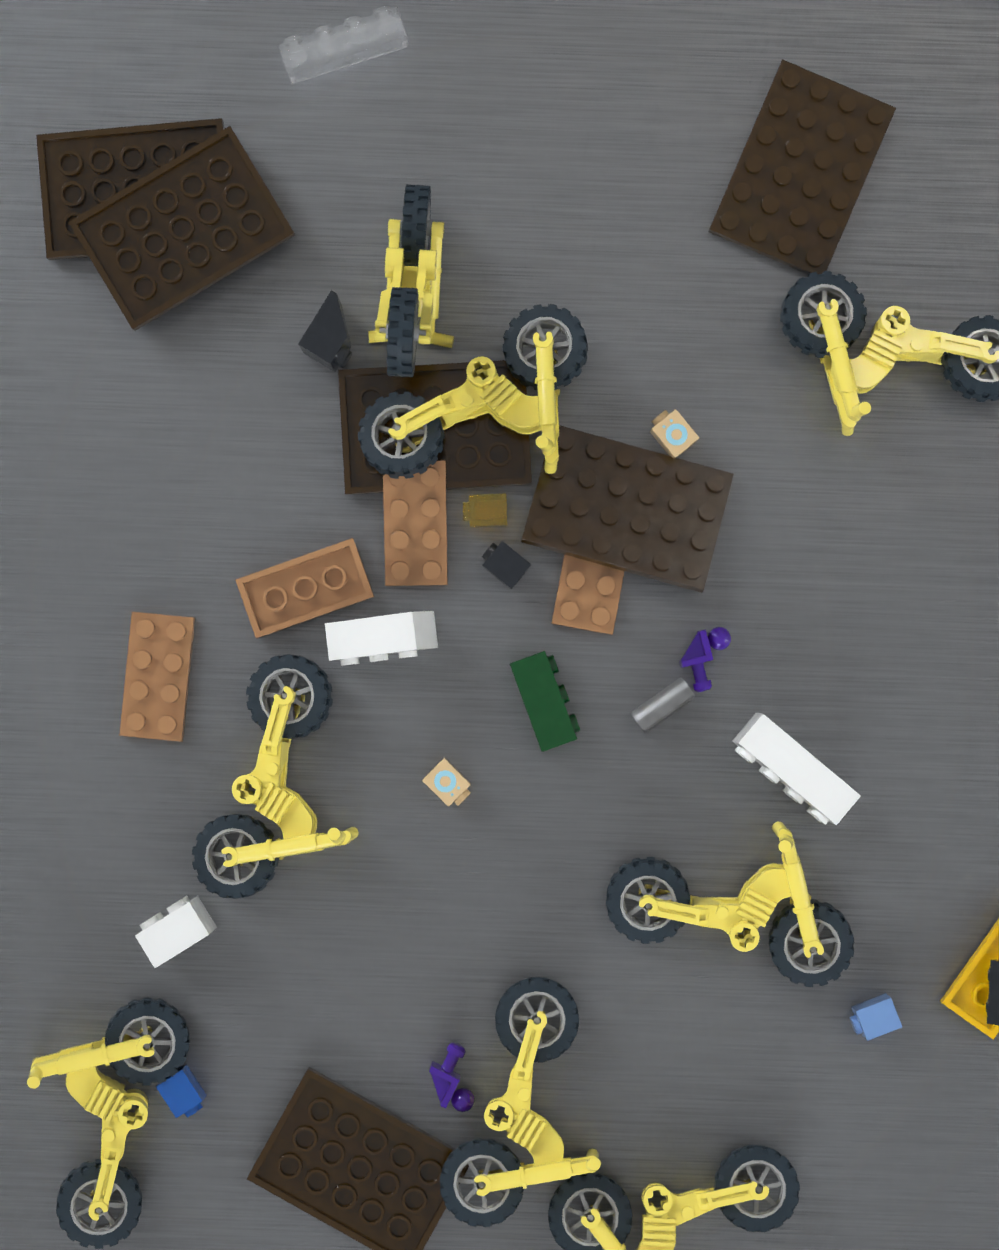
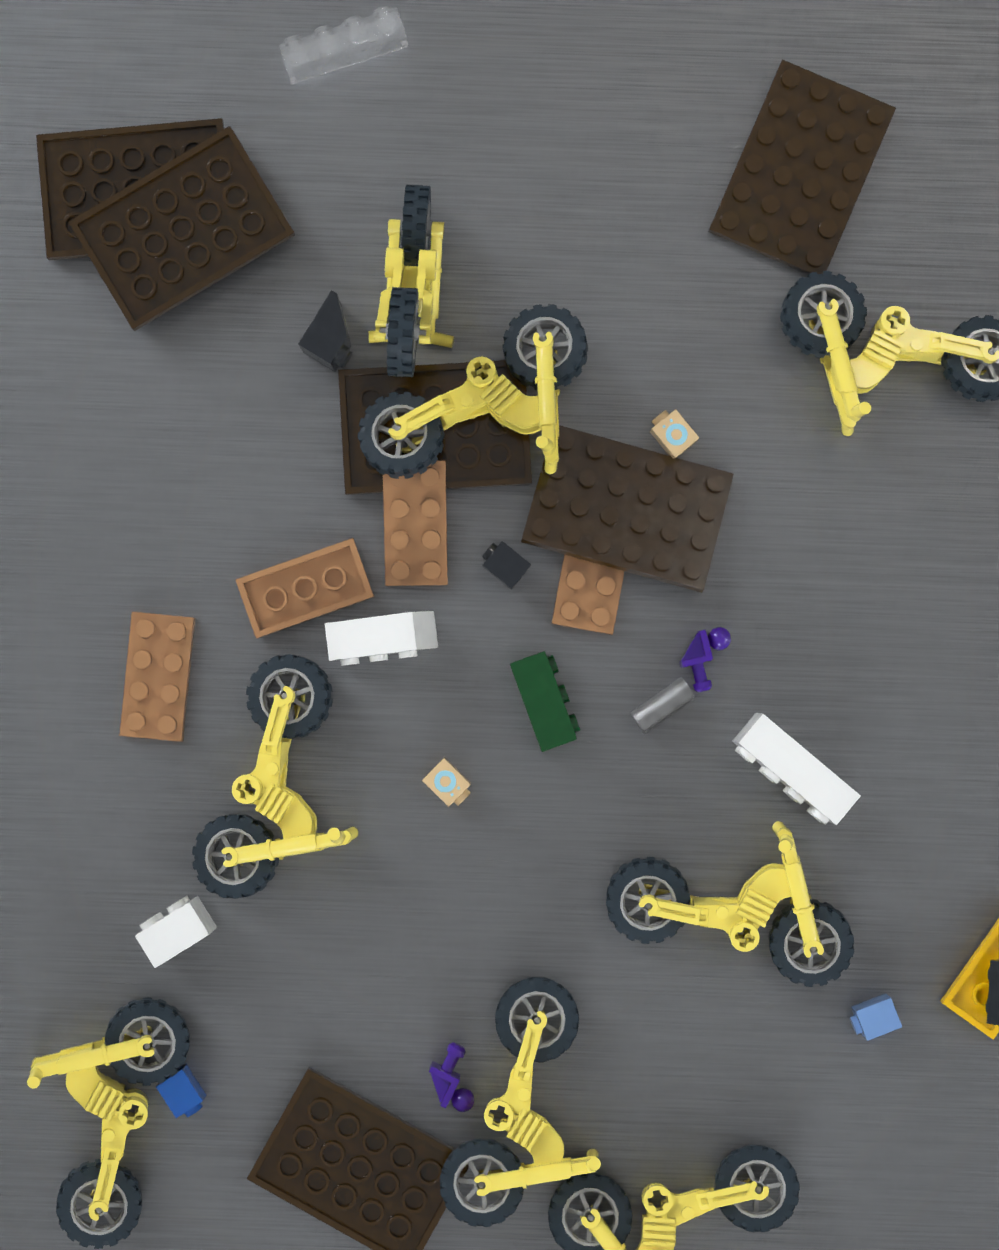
(486, 510): clear yellow brick -> none

